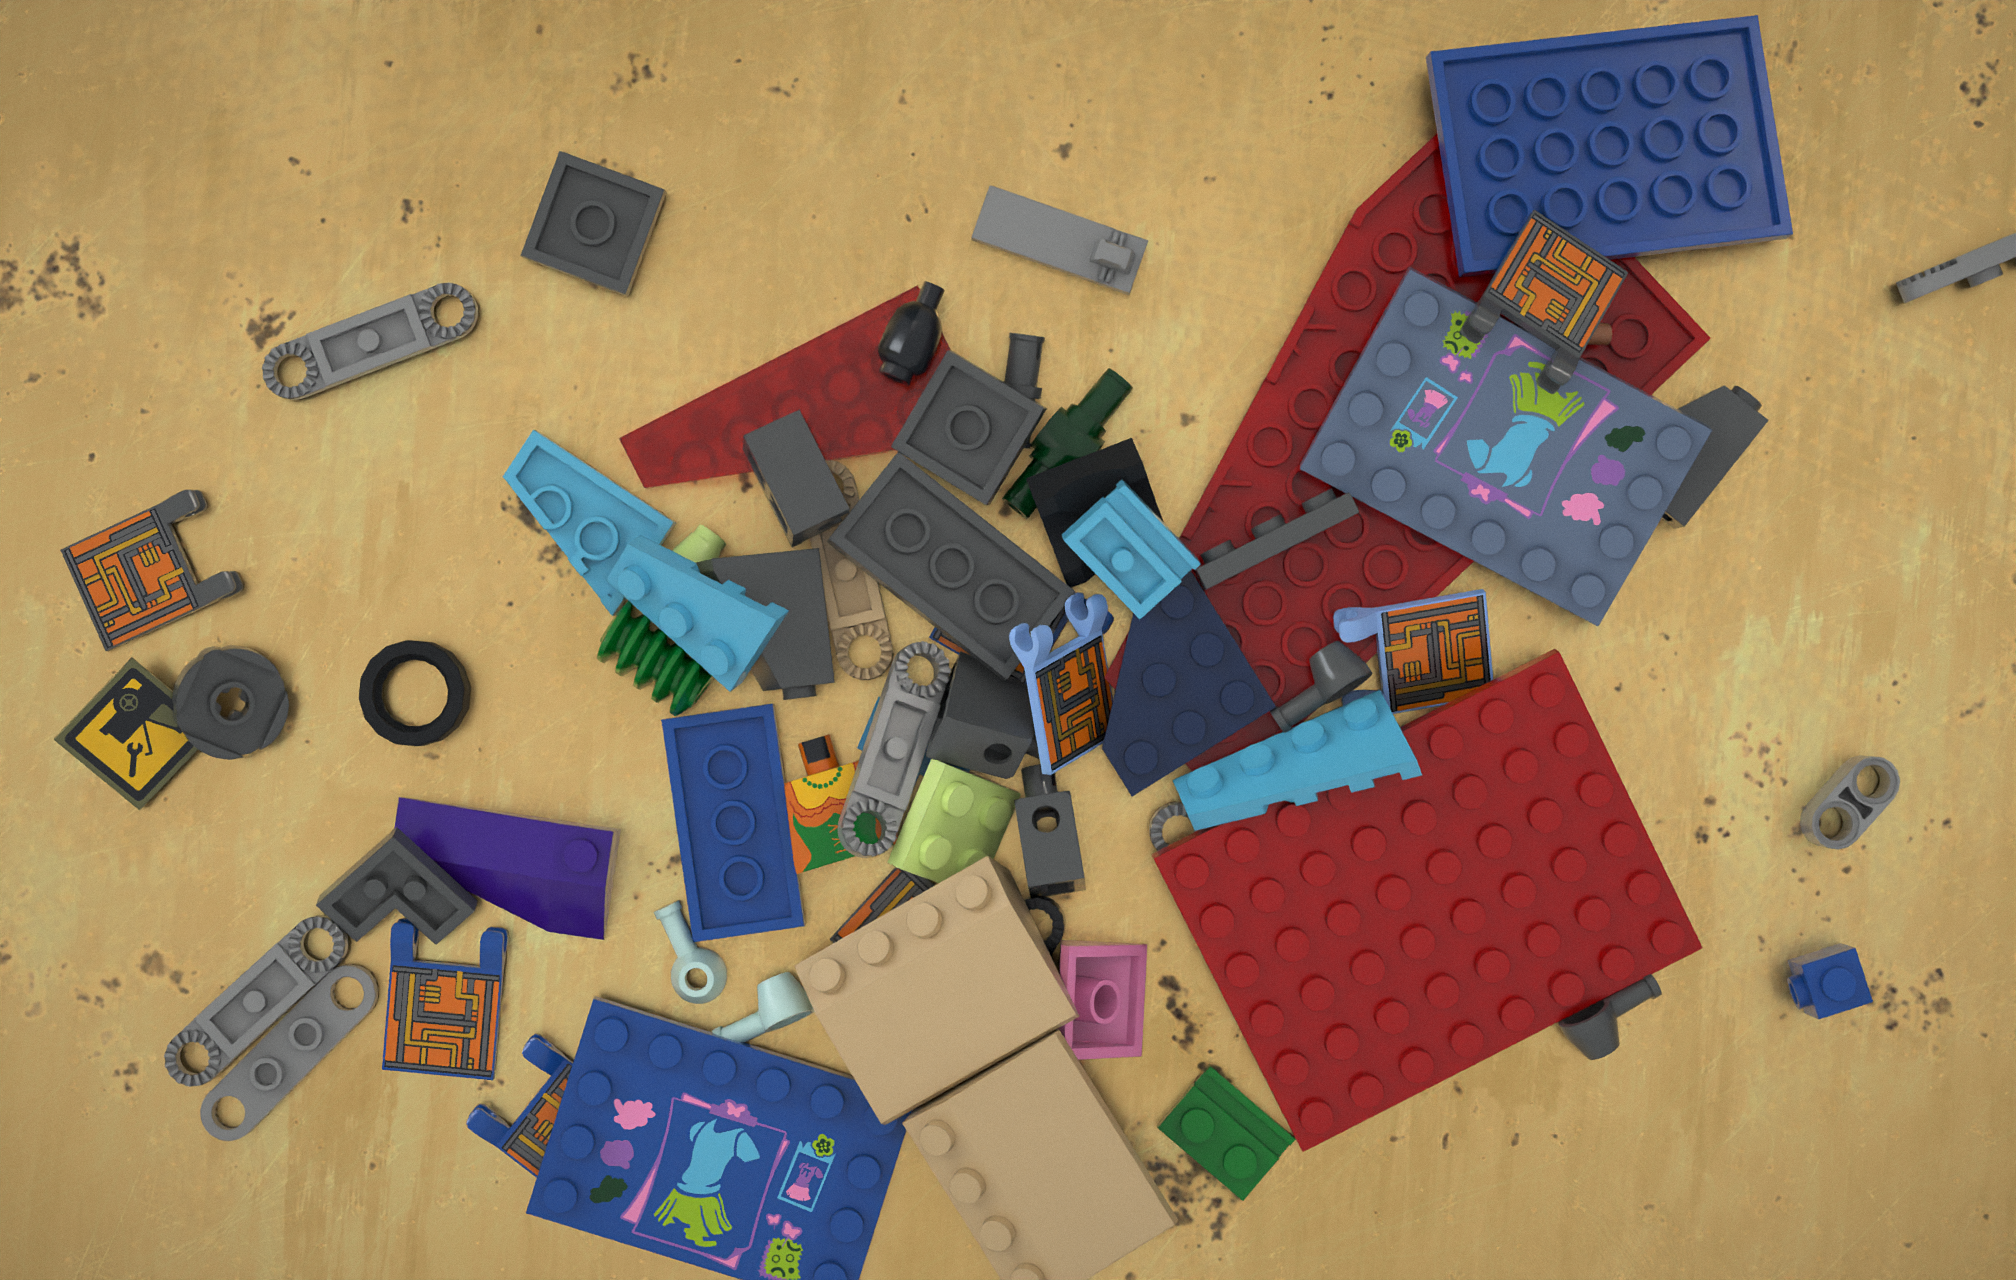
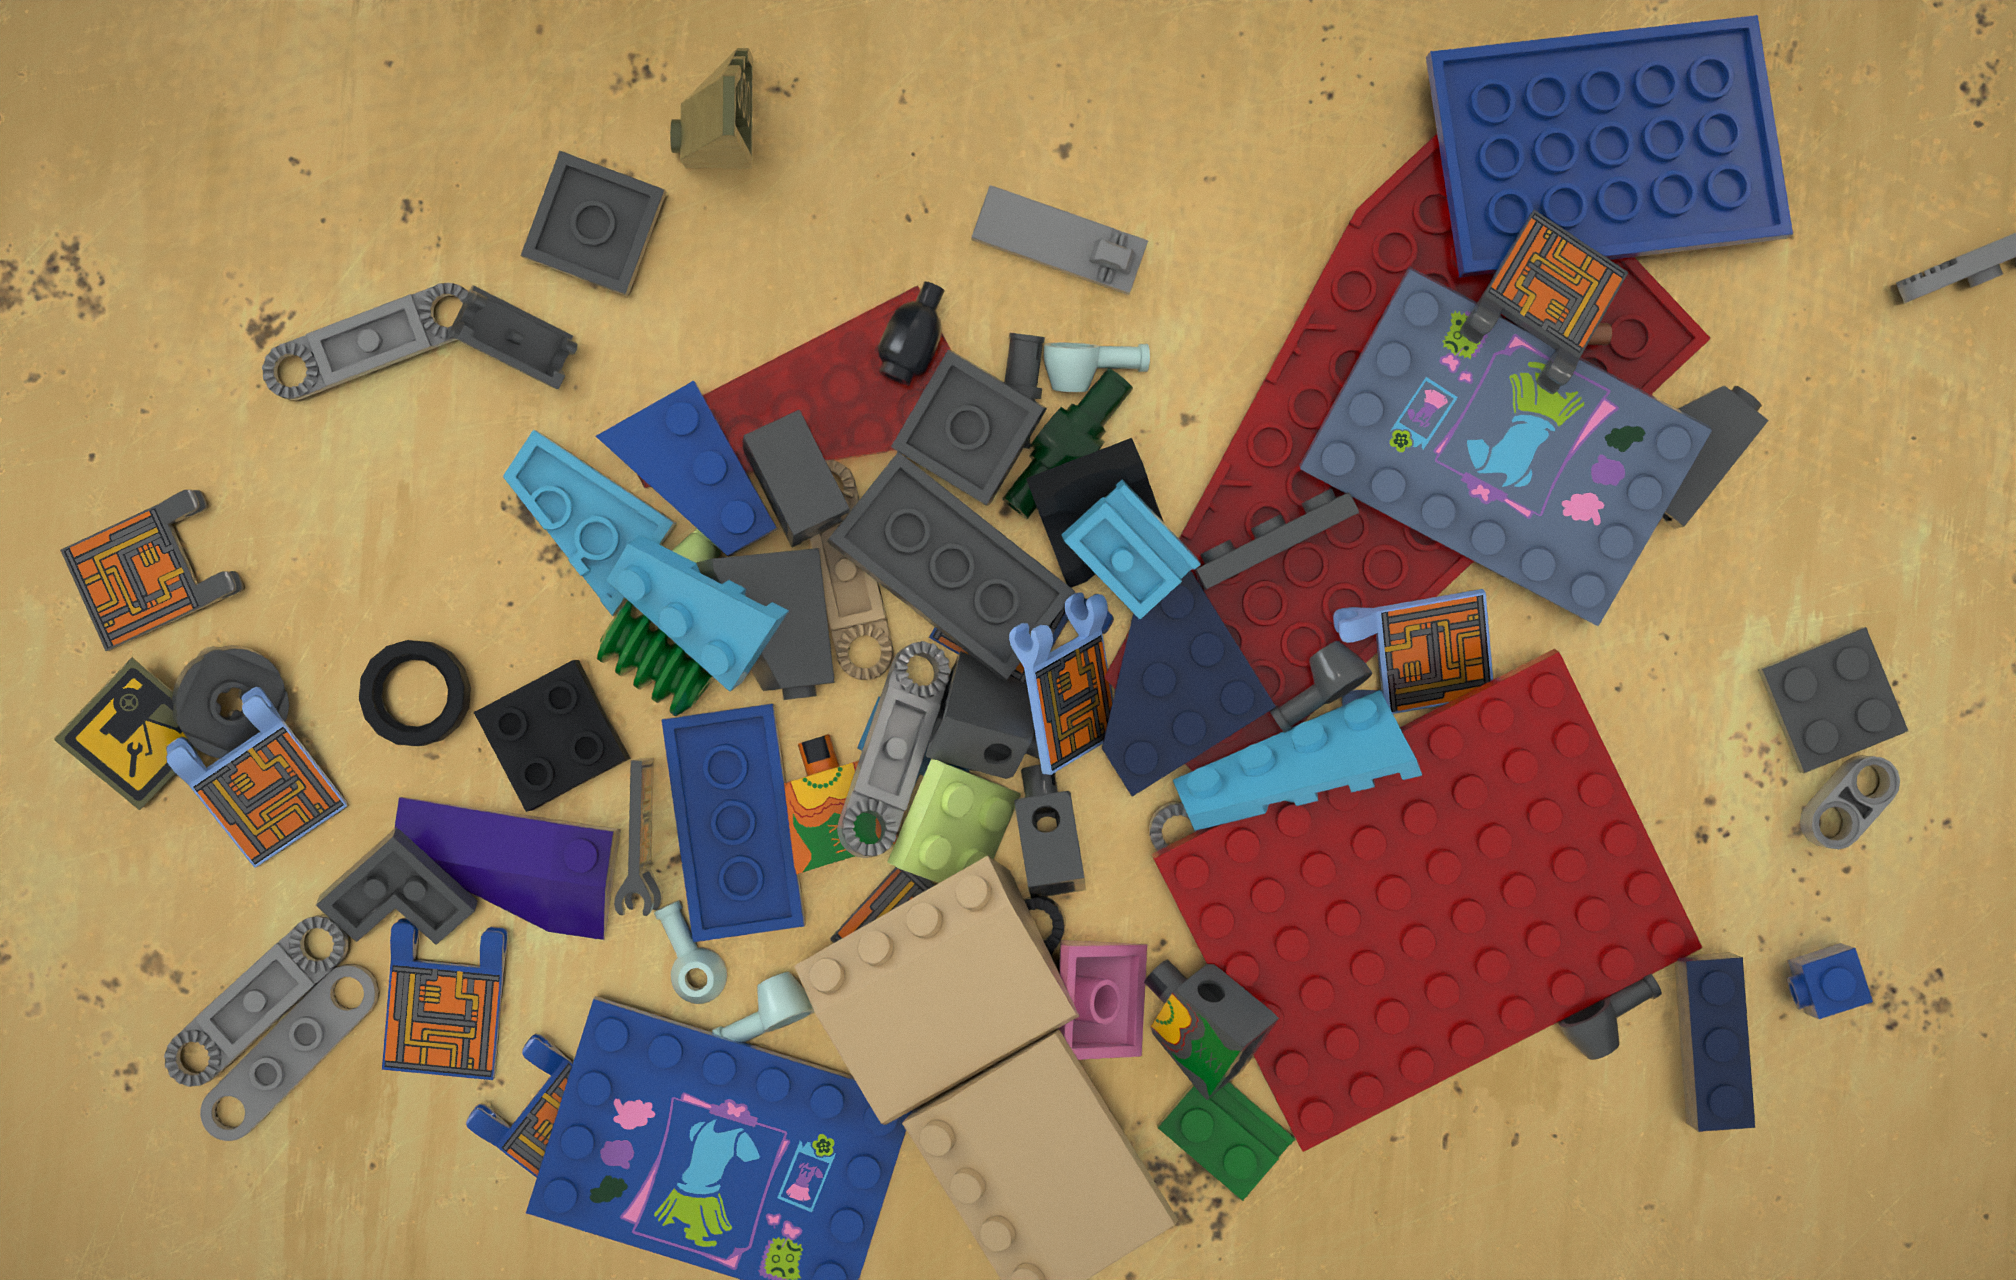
(264, 788): none -> flag
(513, 337): none -> dark grey hinge
(551, 735): none -> black brick
(640, 876): none -> dark grey flag
(693, 467): none -> blue wing
(718, 118): none -> olive wedge
(1074, 364): none -> light aqua bar
(1208, 1024): none -> dark grey torso
(1714, 1042): none -> dark blue brick
(1833, 700): none -> dark grey plate

